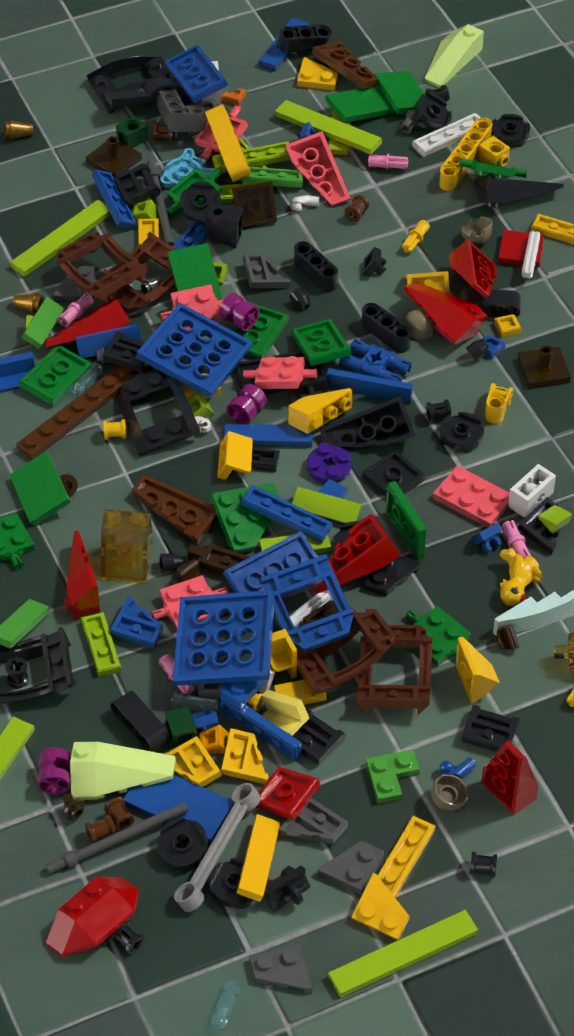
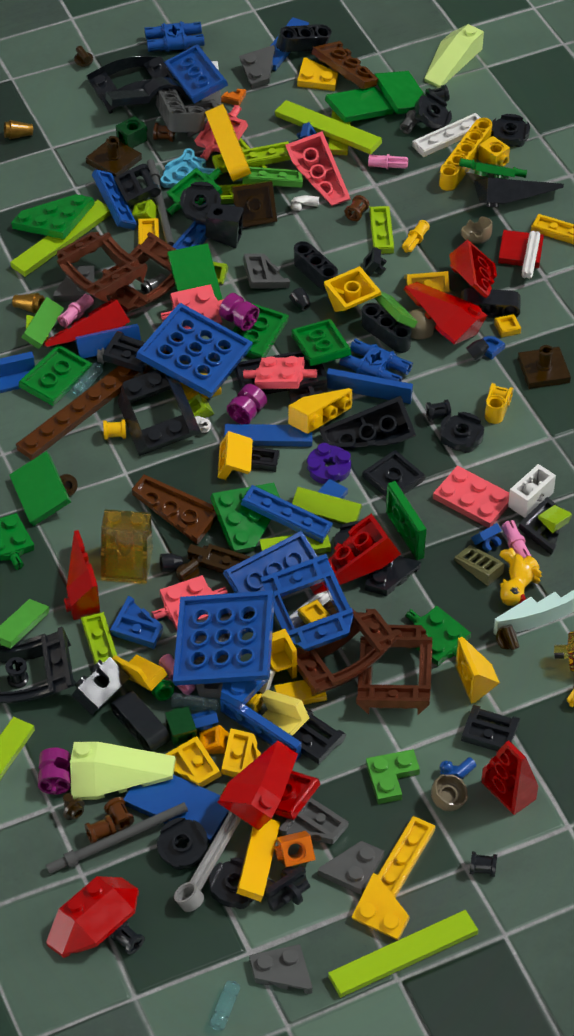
(54, 218): none -> green plate
(82, 57): none -> dark brown plate
(90, 694): none -> brick
(142, 671): none -> yellow panel
(165, 686): none -> green cone
(174, 36): none -> blue pin
(258, 66): none -> dark grey wing
(260, 786): none -> red wedge
(305, 851): none -> orange brick
(312, 612): none -> yellow tile
(350, 289): none -> yellow slope
(381, 229): none -> lime tile
(396, 310): none -> bright green tile
(495, 566): none -> olive slope

